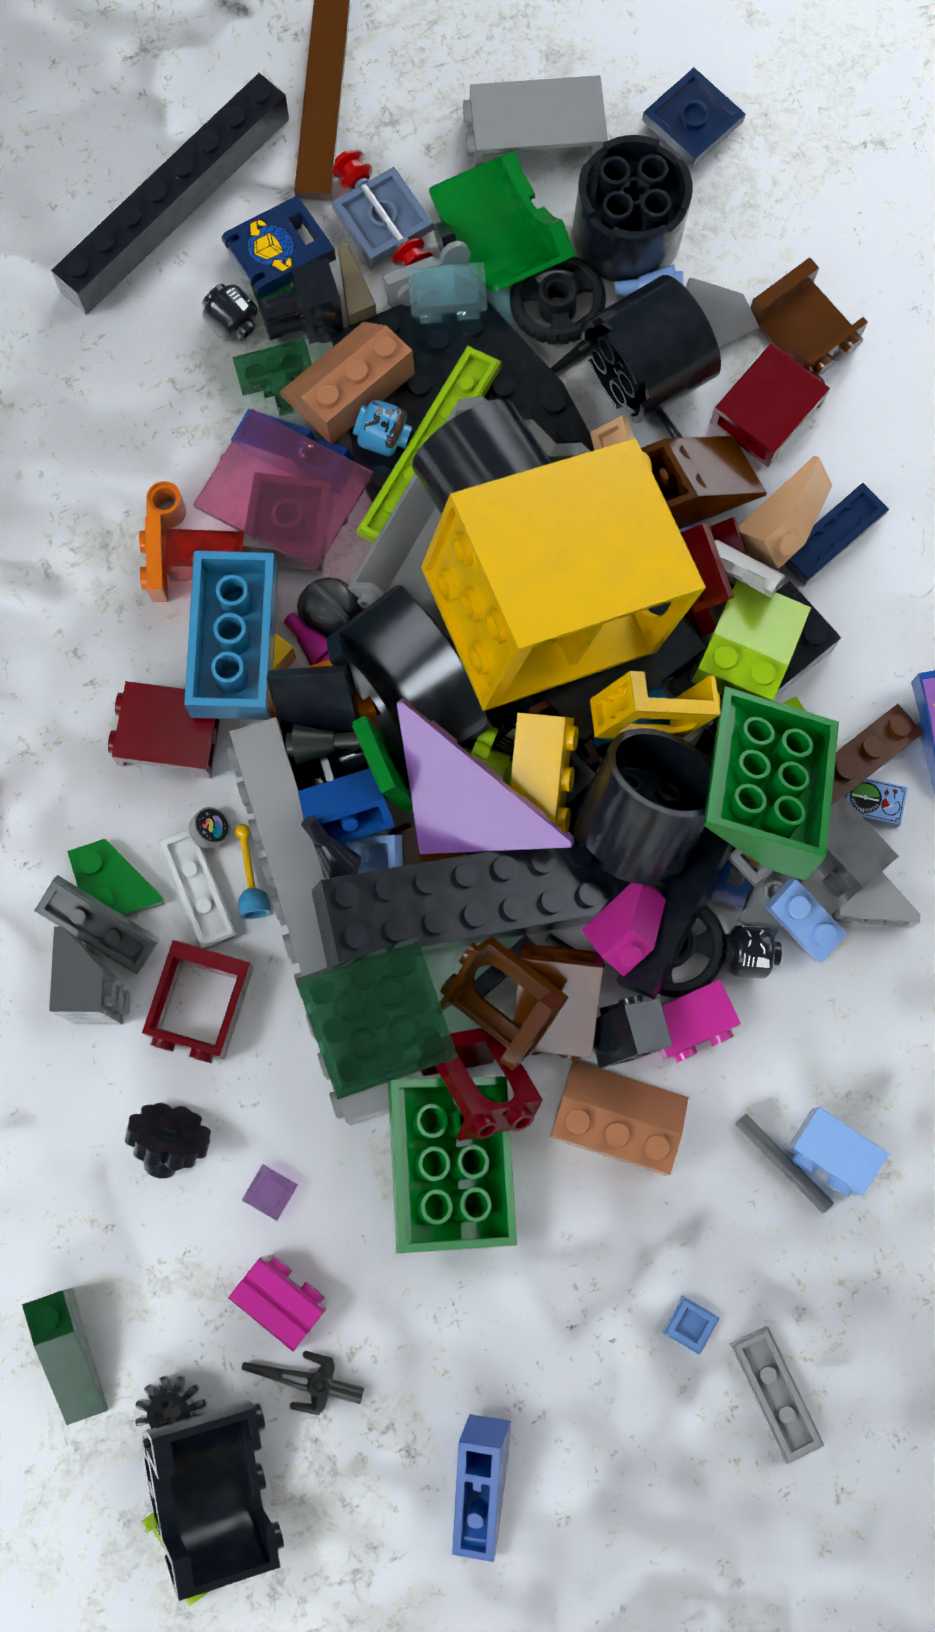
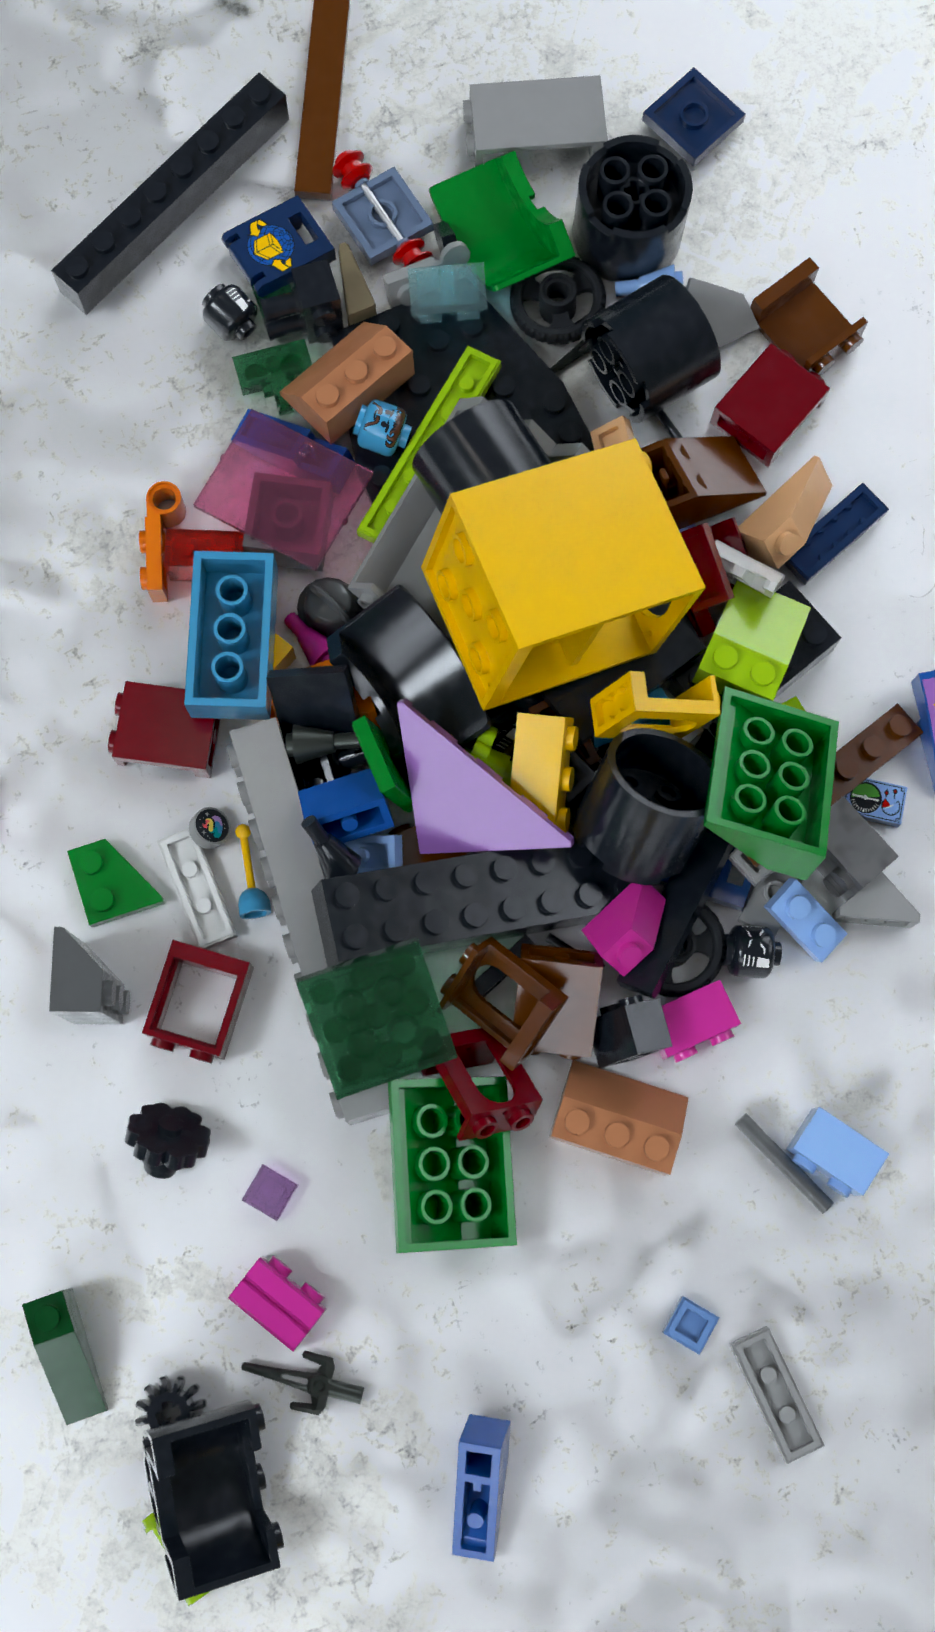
(97, 924): dark grey tile -> none

